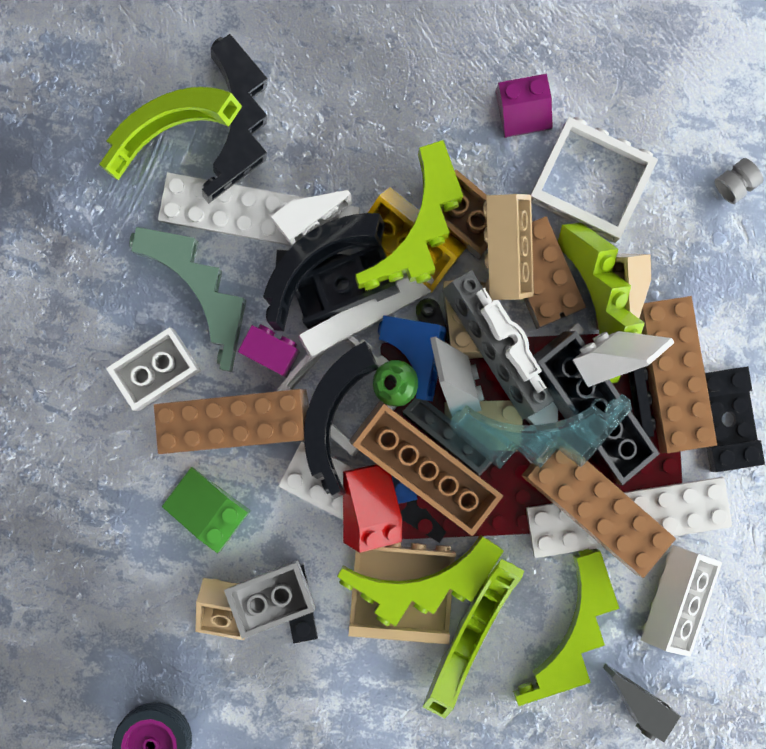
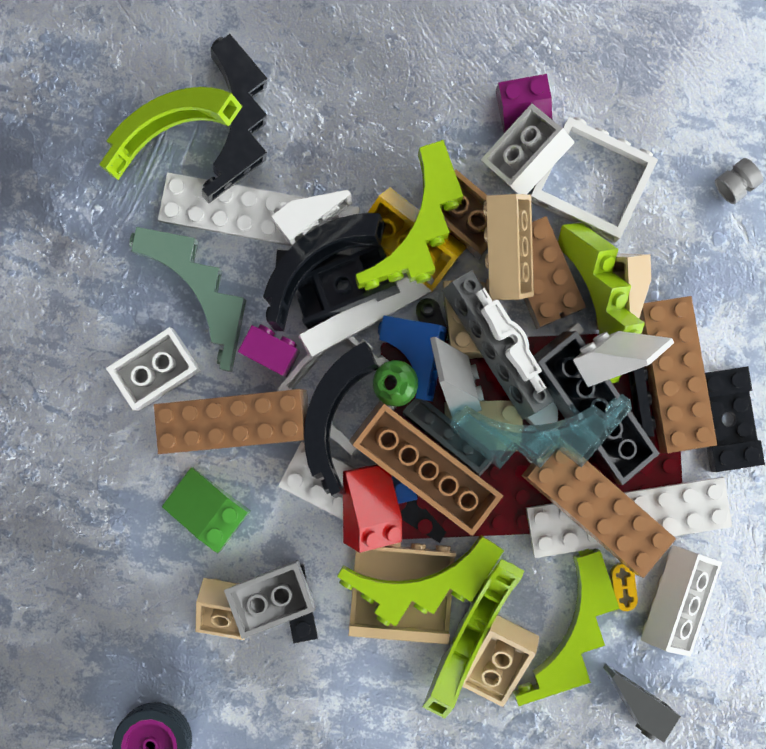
(501, 661): none -> tan slope
(527, 150): none -> white brick
(630, 586): none -> yellow beam

